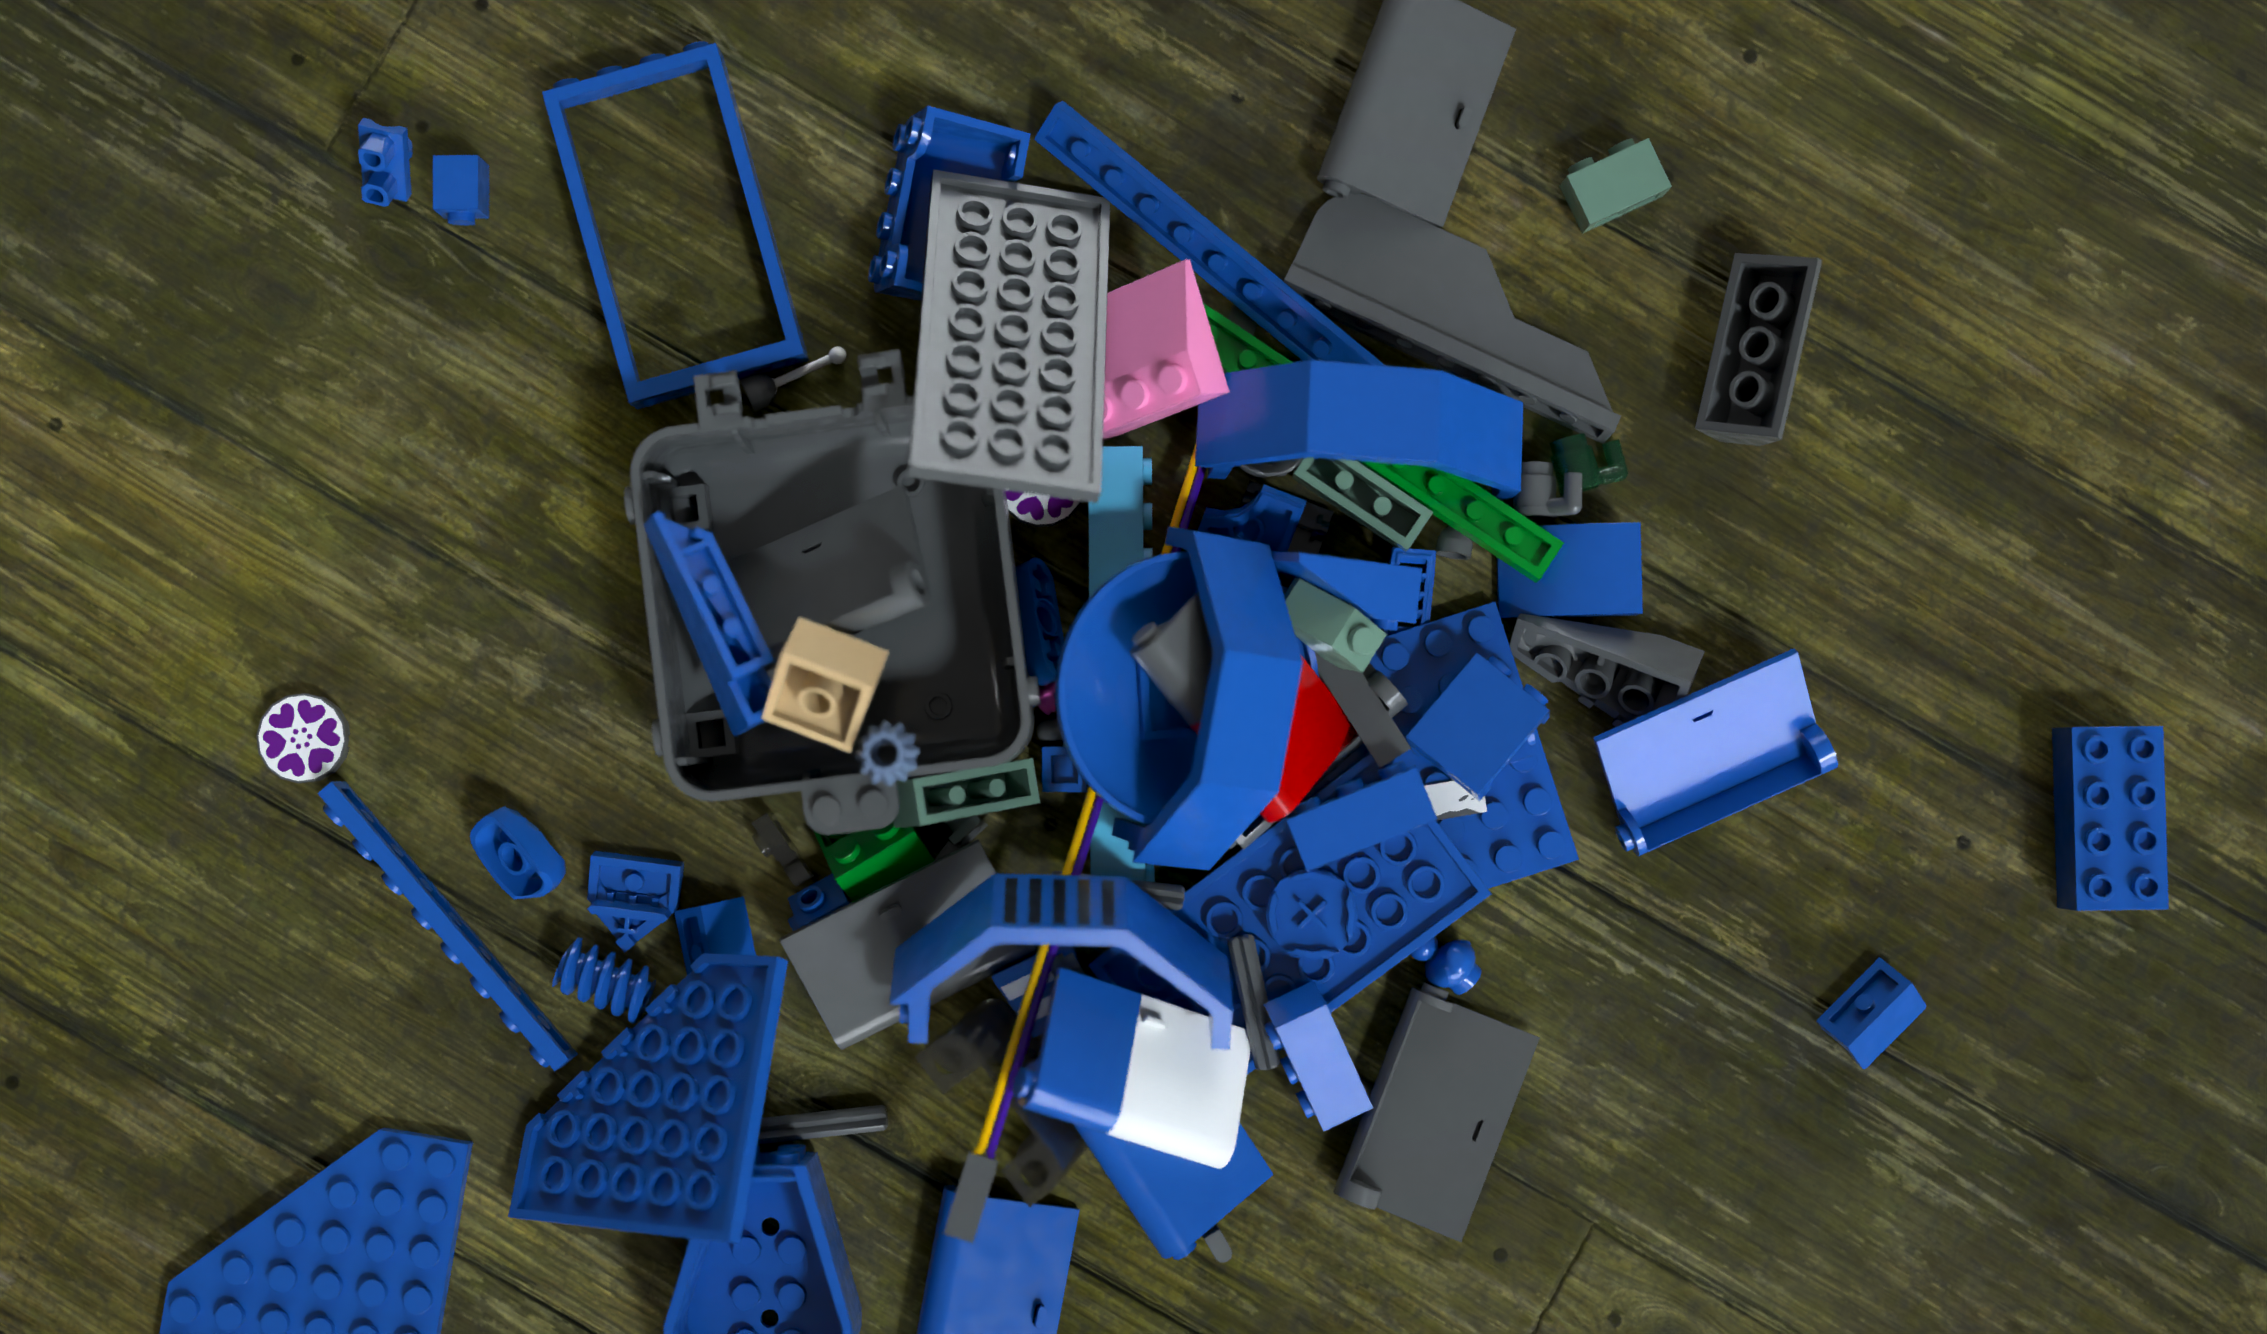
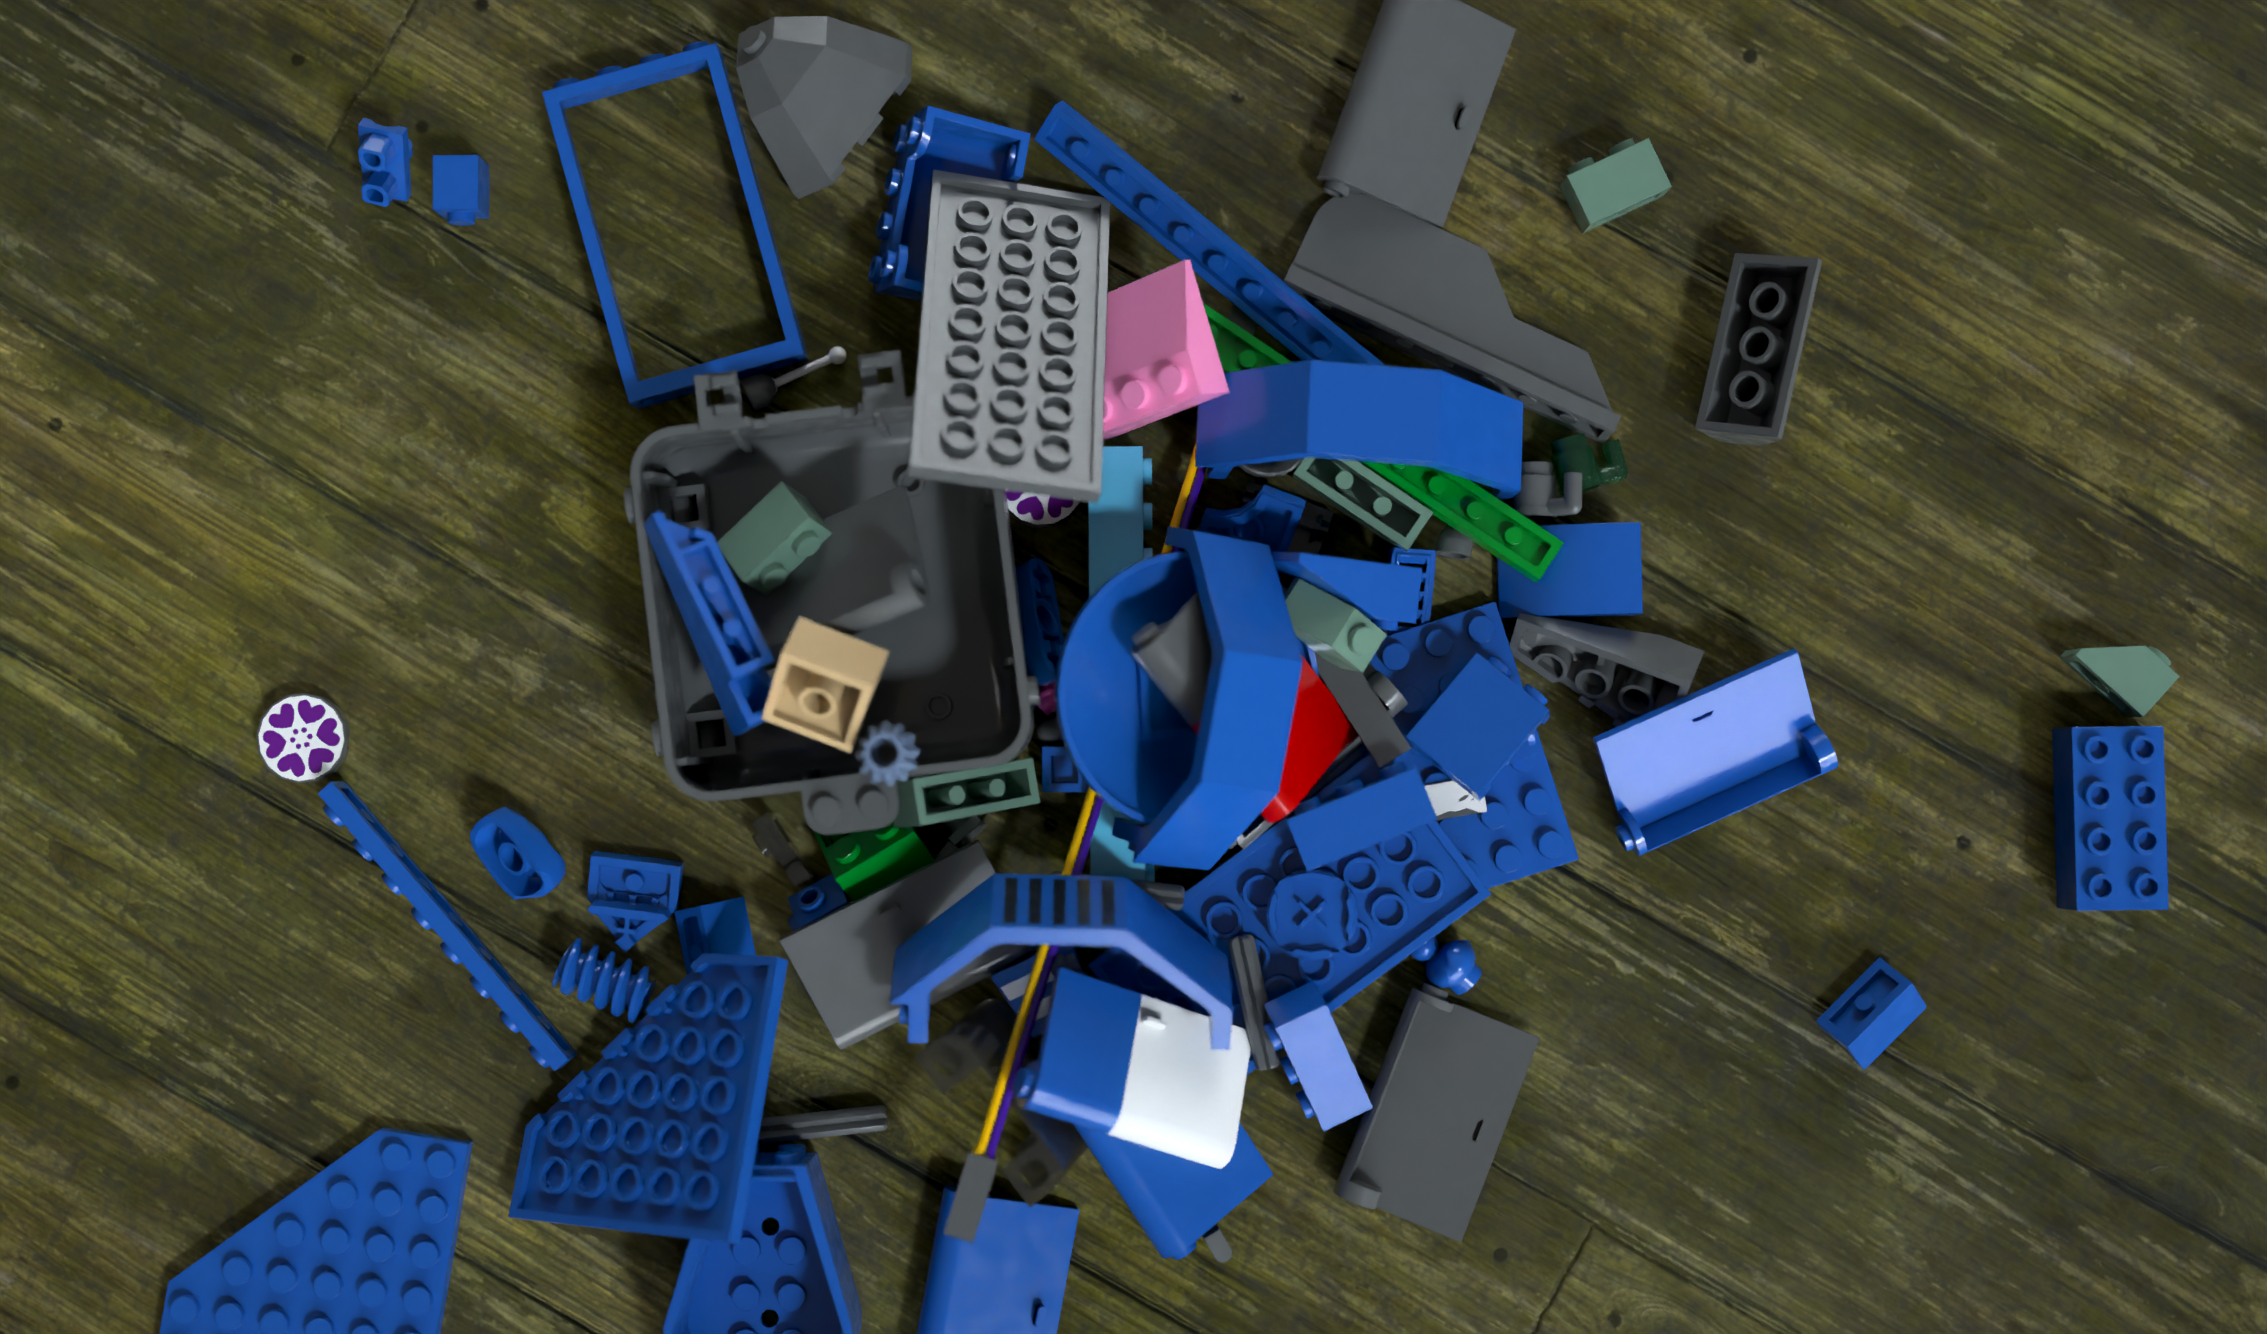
(774, 538): none -> sand green brick
(817, 91): none -> dark grey brick
(2125, 676): none -> sand green slope

